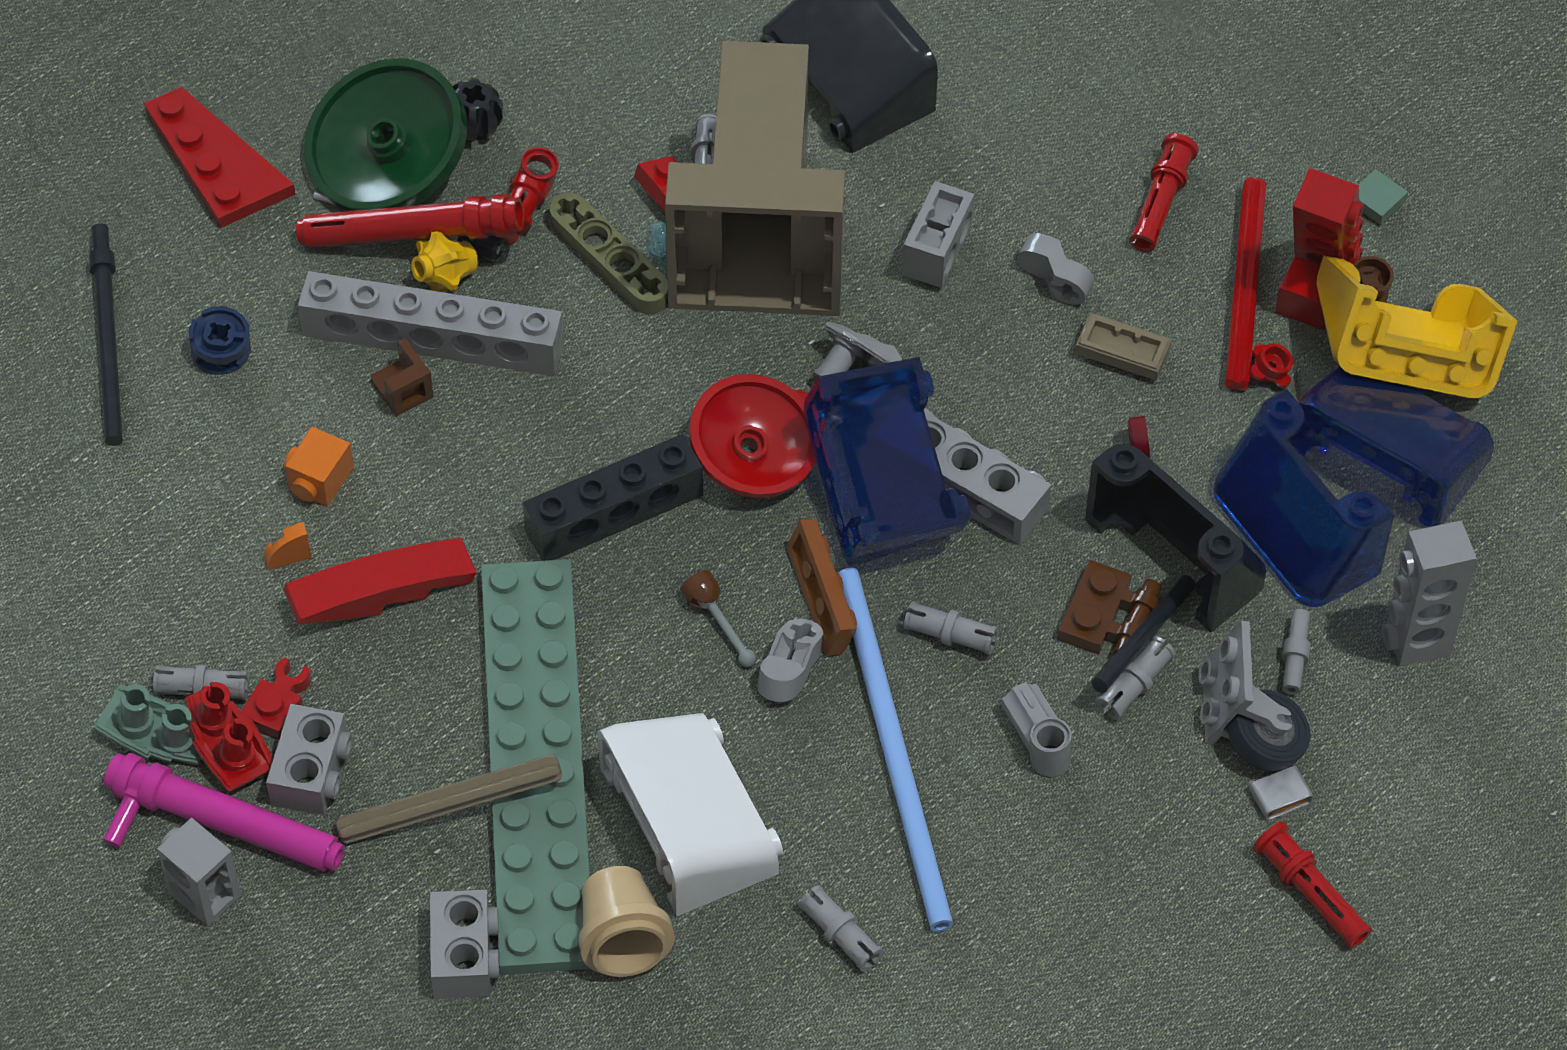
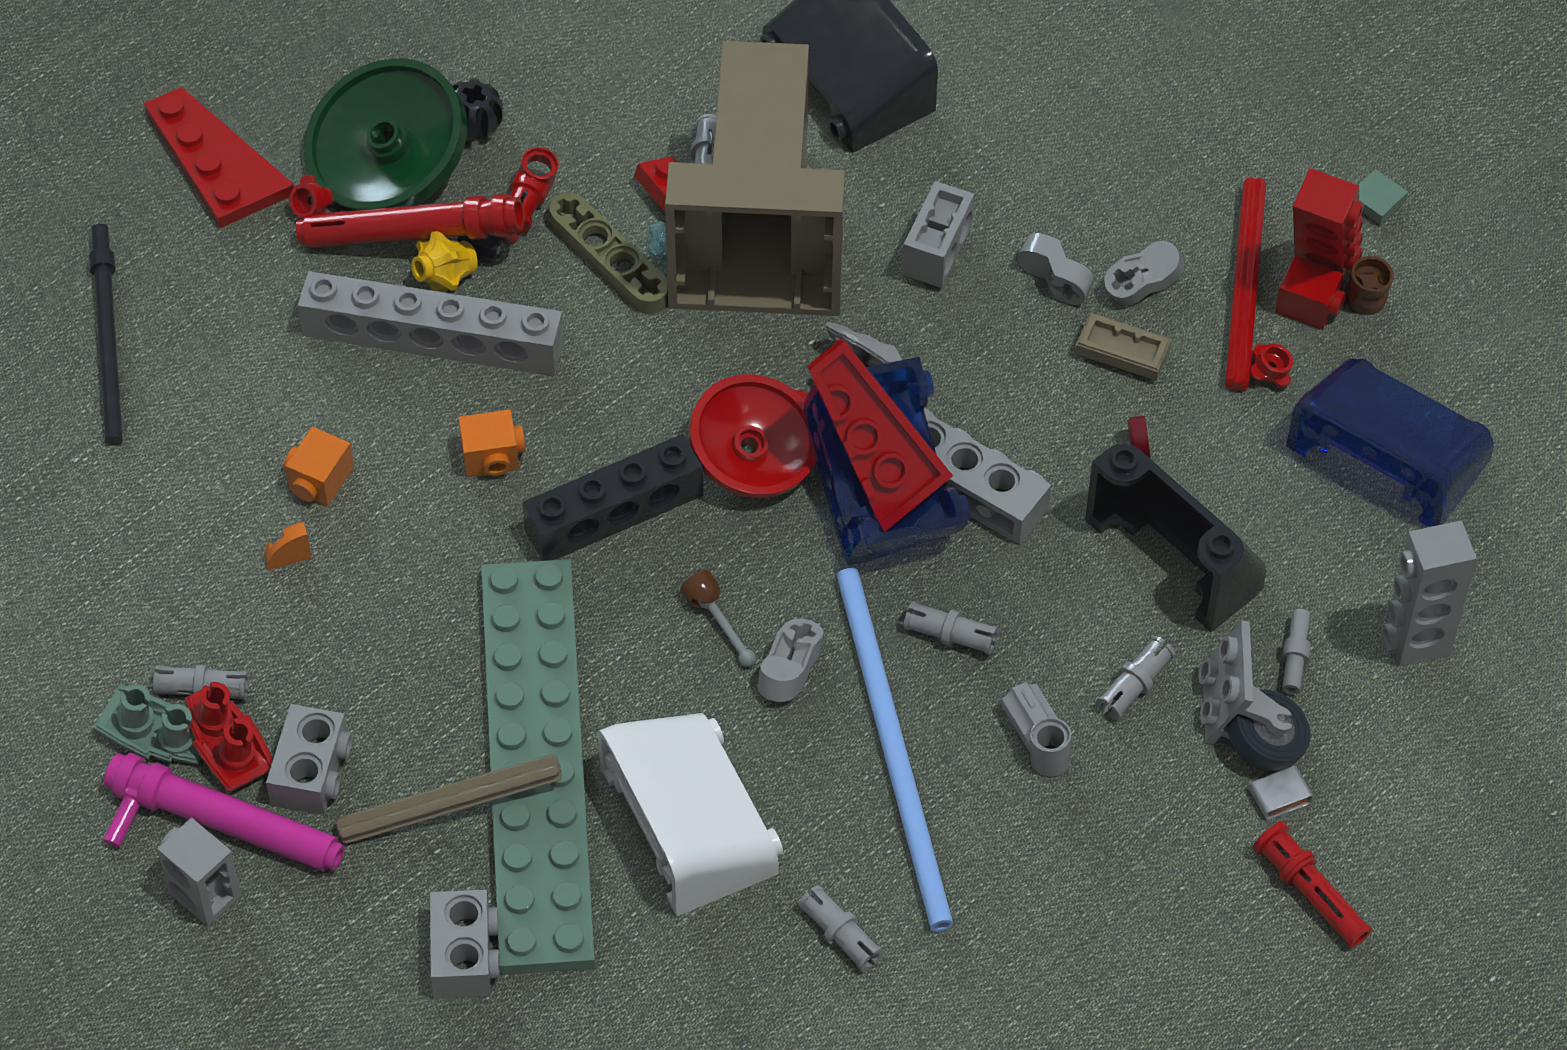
(221, 339): dark blue wheel -> none
(271, 701): red plate -> none
(301, 196): none -> red plate
(379, 579): red slope -> none
(405, 381): reddish brown panel -> none
(490, 443): none -> orange brick
(622, 924): tan piece -> none
(821, 586): dark orange plate -> none
(881, 443): none -> red wing
(1097, 603): reddish brown plate -> none
(1143, 634): black bar -> none
(1144, 273): none -> light grey piece
(1168, 177): red pin -> none
(1292, 518): clear blue windscreen -> none
(1444, 350): yellow windscreen -> none

